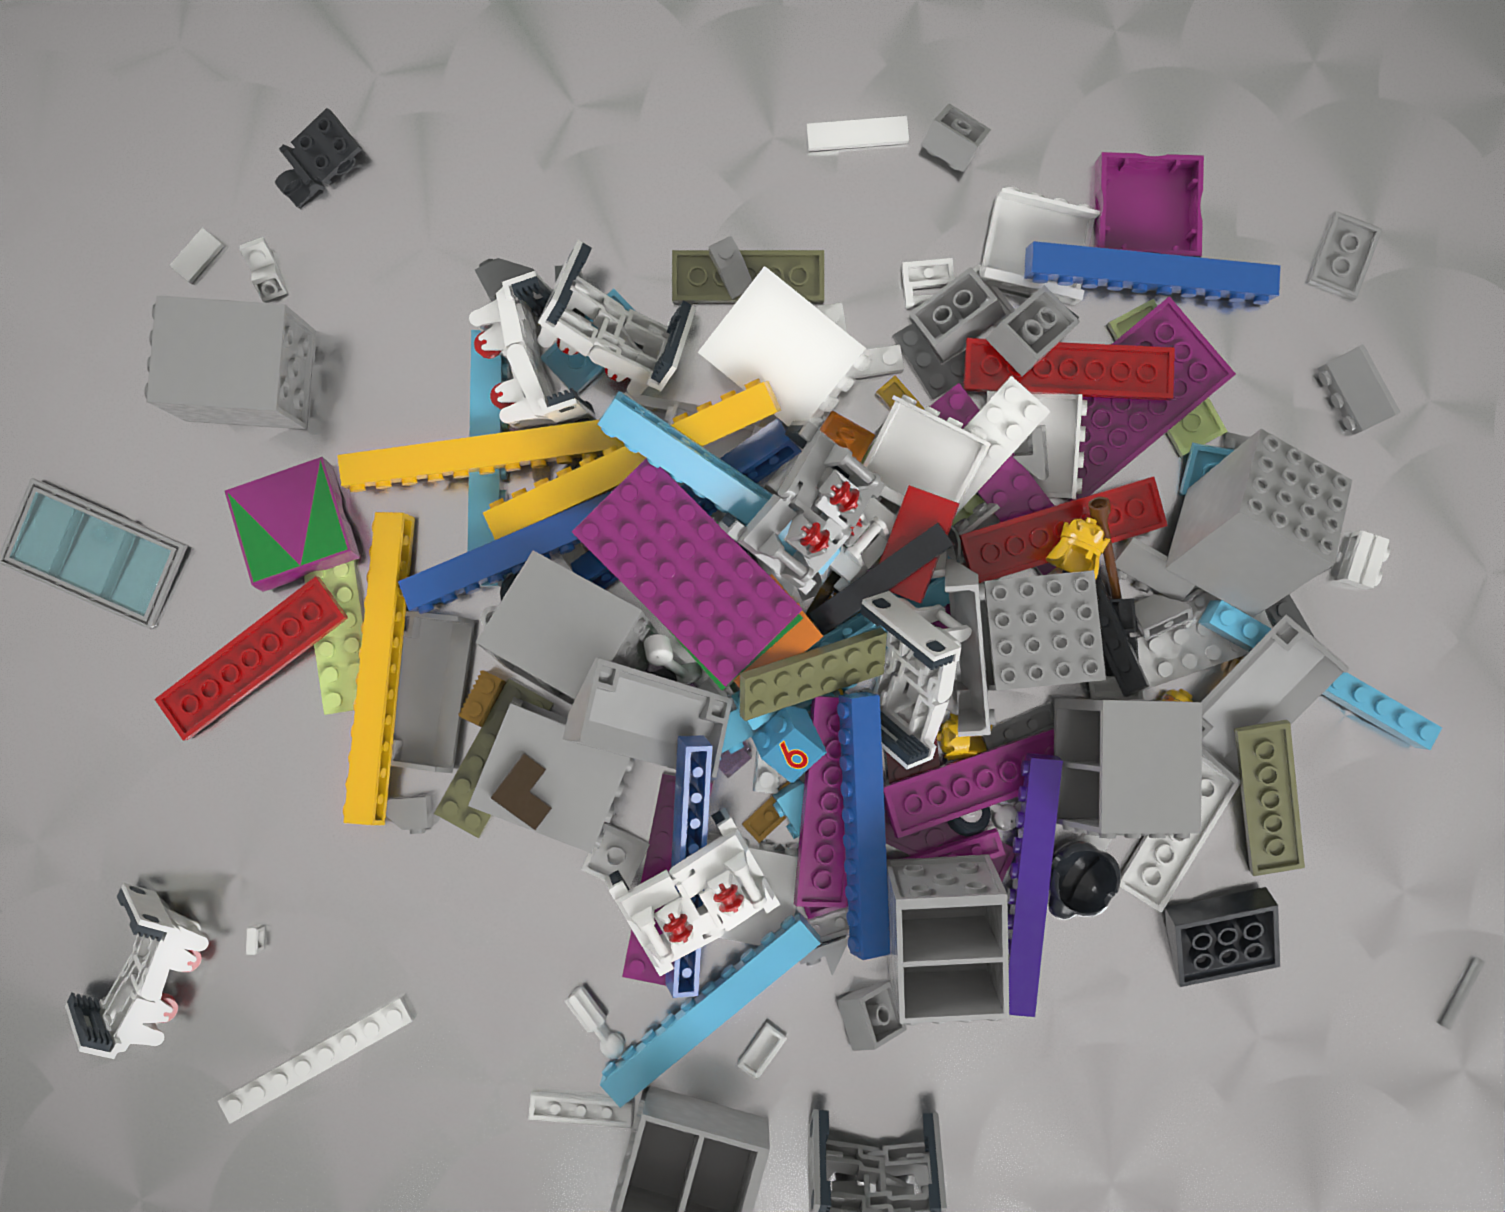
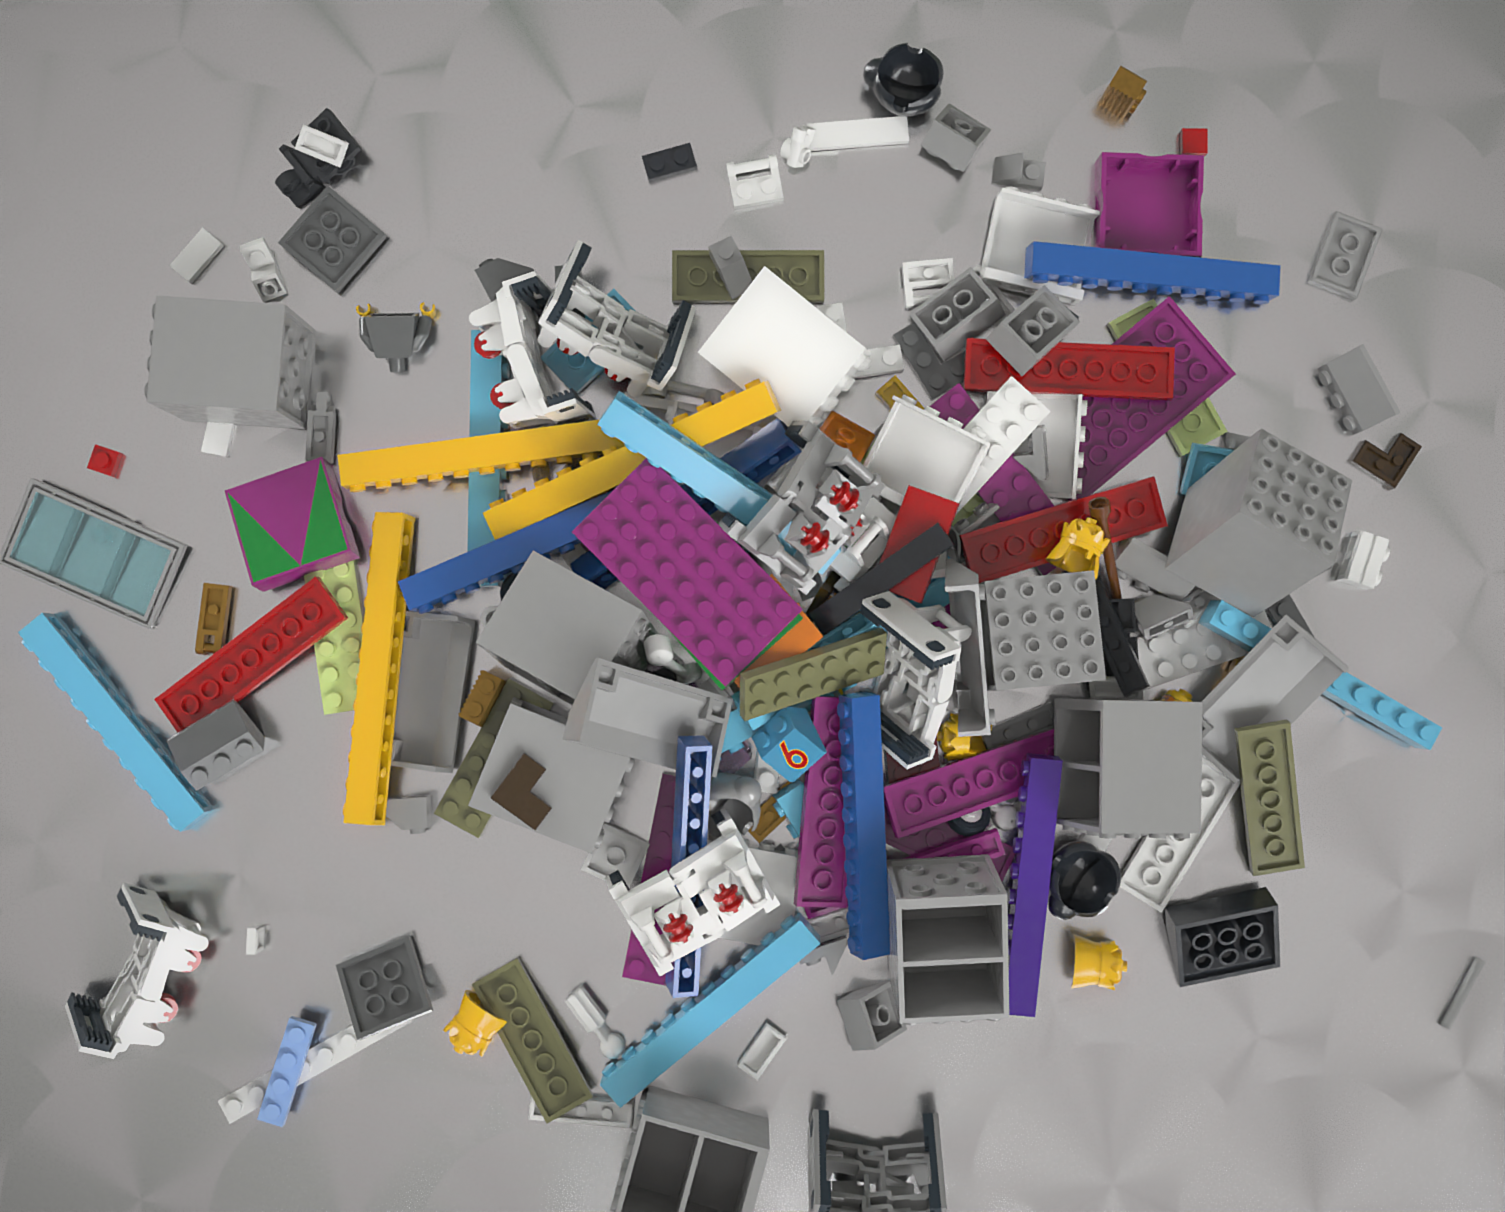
(104, 460): none -> red plate
(114, 721): none -> medium azure brick
(213, 617): none -> pearl gold plate
(215, 744): none -> dark grey slope
(218, 438): none -> white tile
(286, 1071): none -> light blue plate
(321, 145): none -> white tile
(321, 429): none -> light grey hinge
(332, 239): none -> dark grey plate
(384, 988): none -> dark grey plate
(395, 334): none -> dark grey torso
(472, 1026): none -> yellow hat
(533, 1041): none -> olive plate
(669, 162): none -> black plate
(708, 394): none -> white piece
(740, 799): none -> light grey piece
(758, 189): none -> white plate
(796, 148): none -> white plate
(905, 79): none -> black piece
(1017, 172): none -> light grey slope
(1097, 963): none -> yellow hat
(1123, 93): none -> pearl gold brick
(1194, 141): none -> red tile
(1386, 466): none -> dark brown tile

